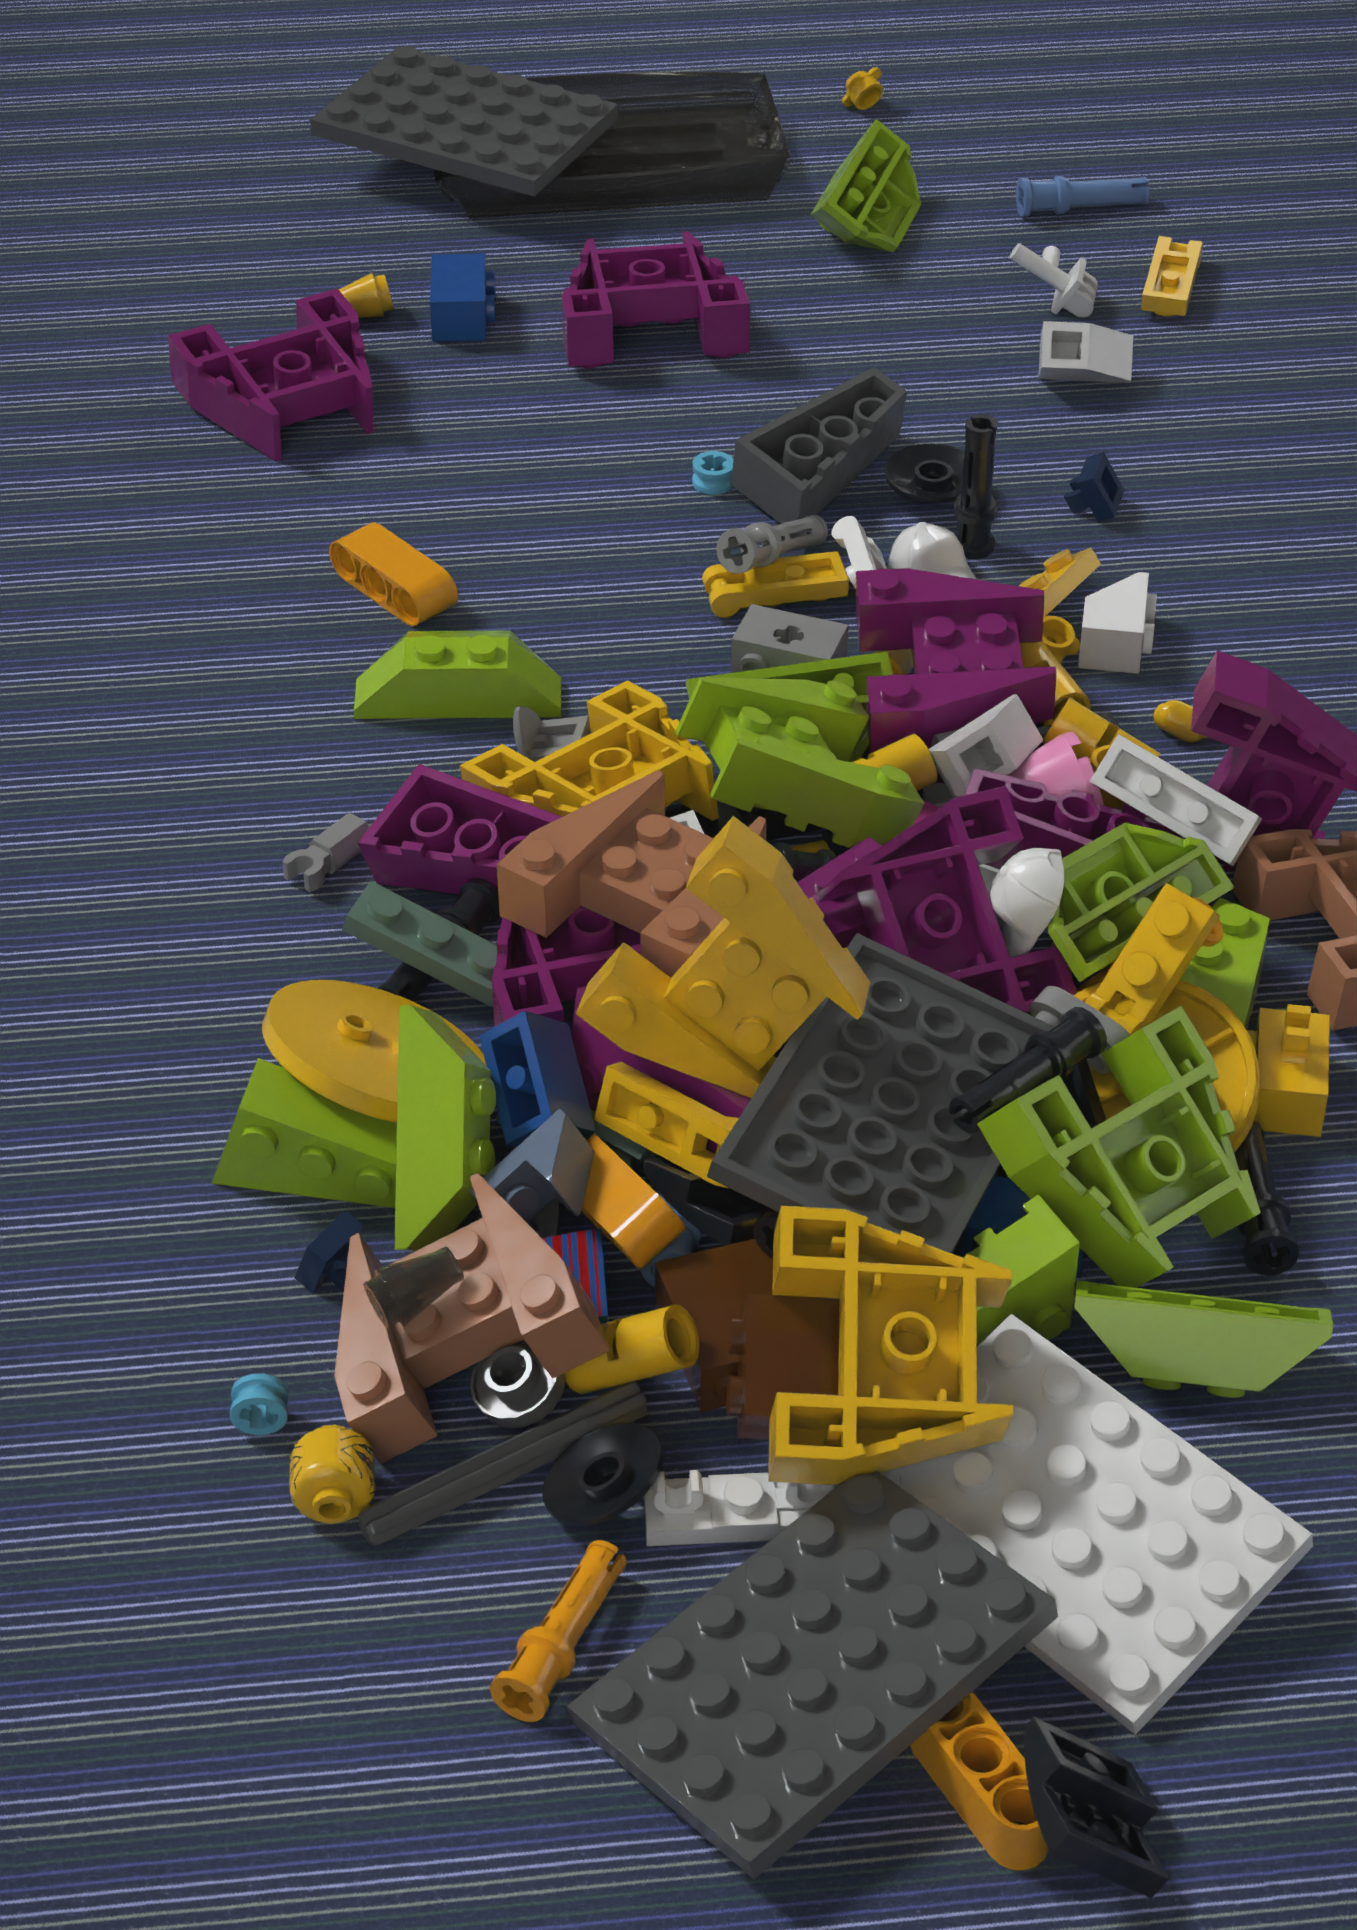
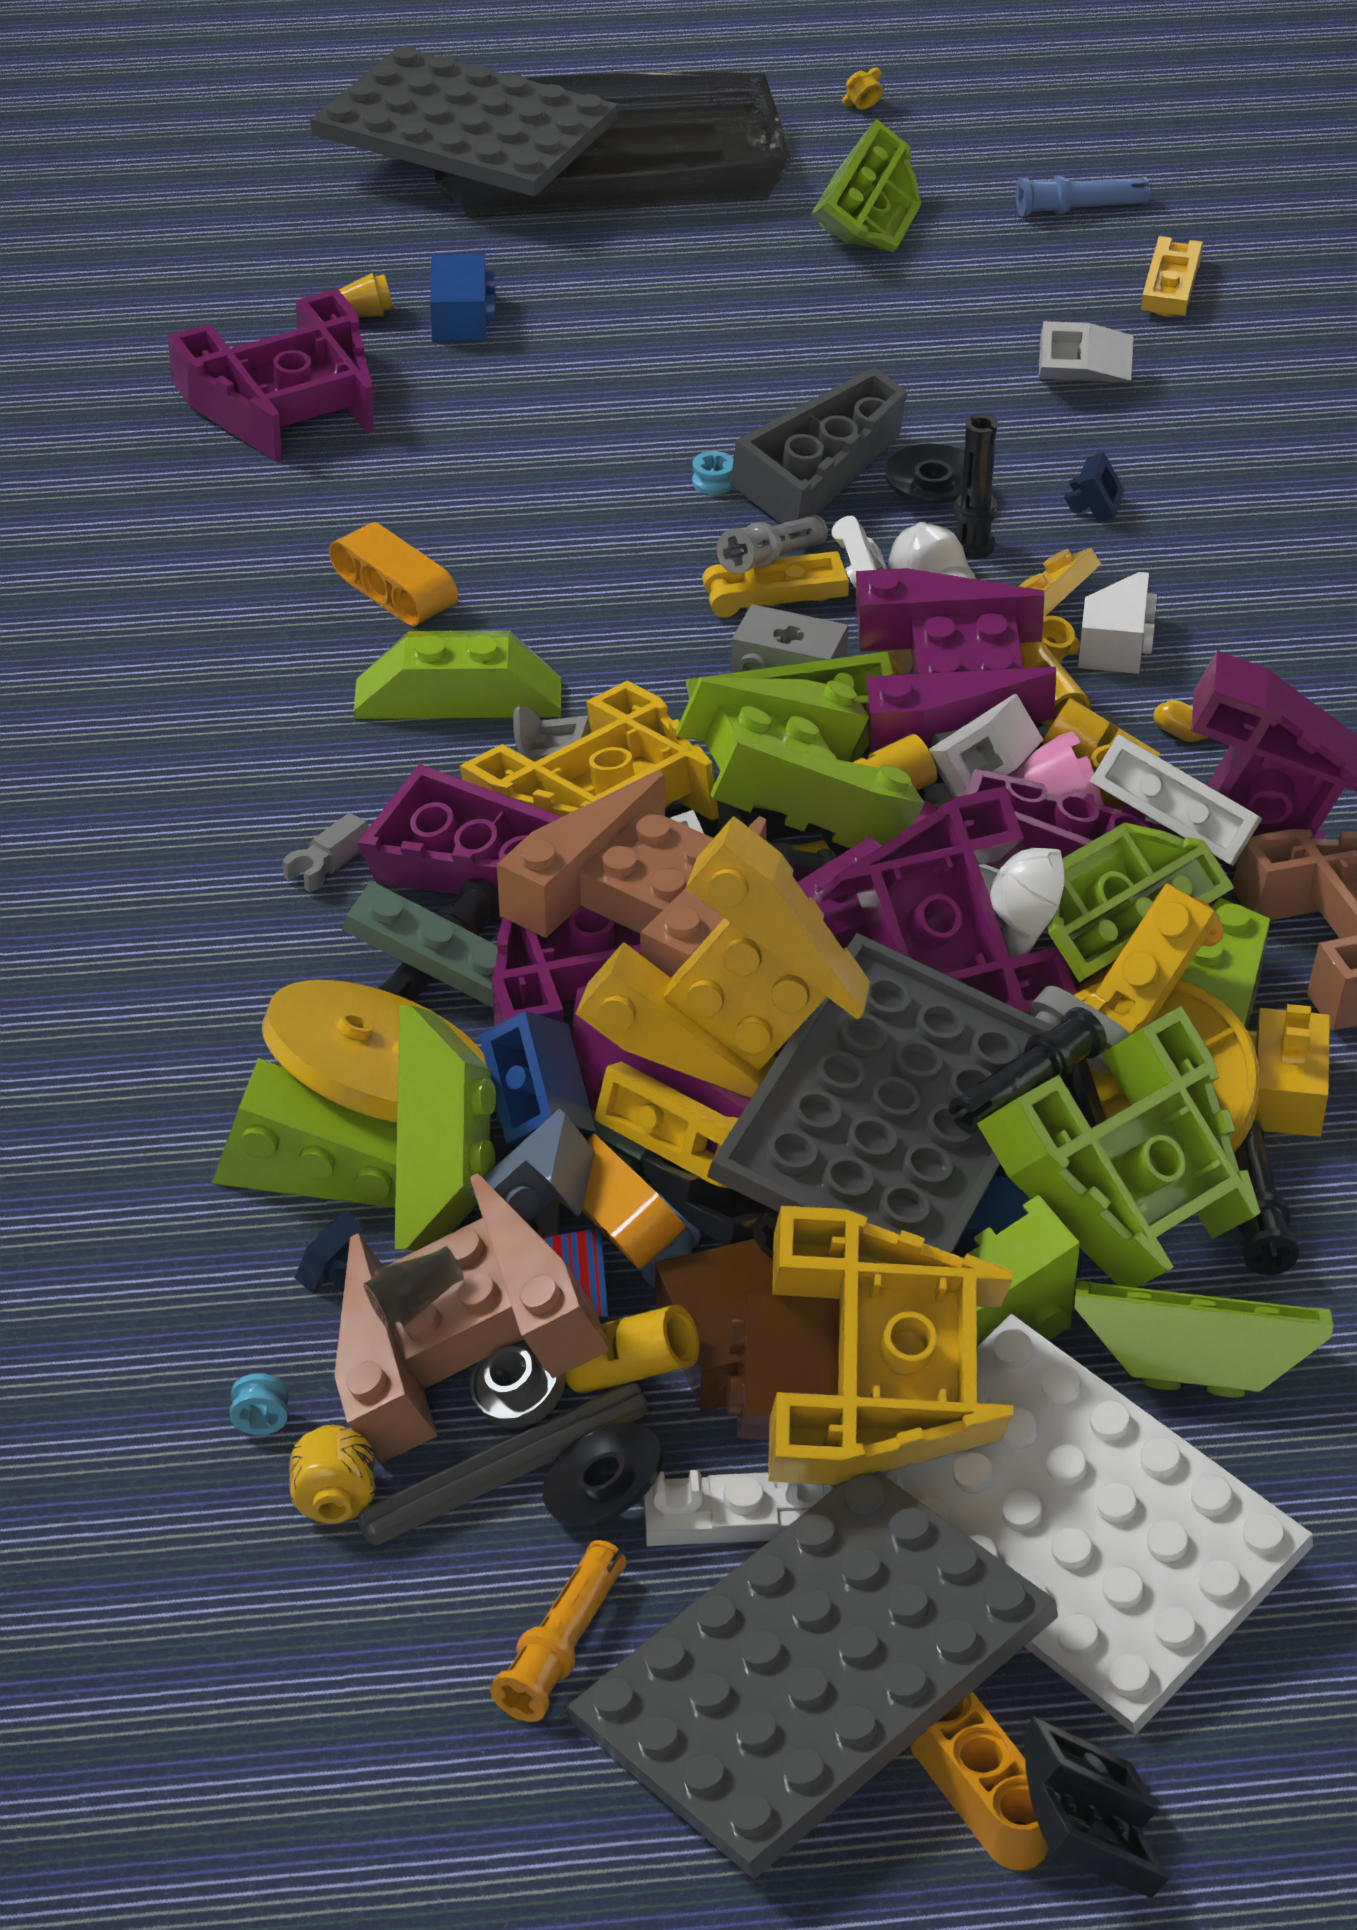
(650, 286): magenta wedge -> none
(1073, 290): white arm -> none

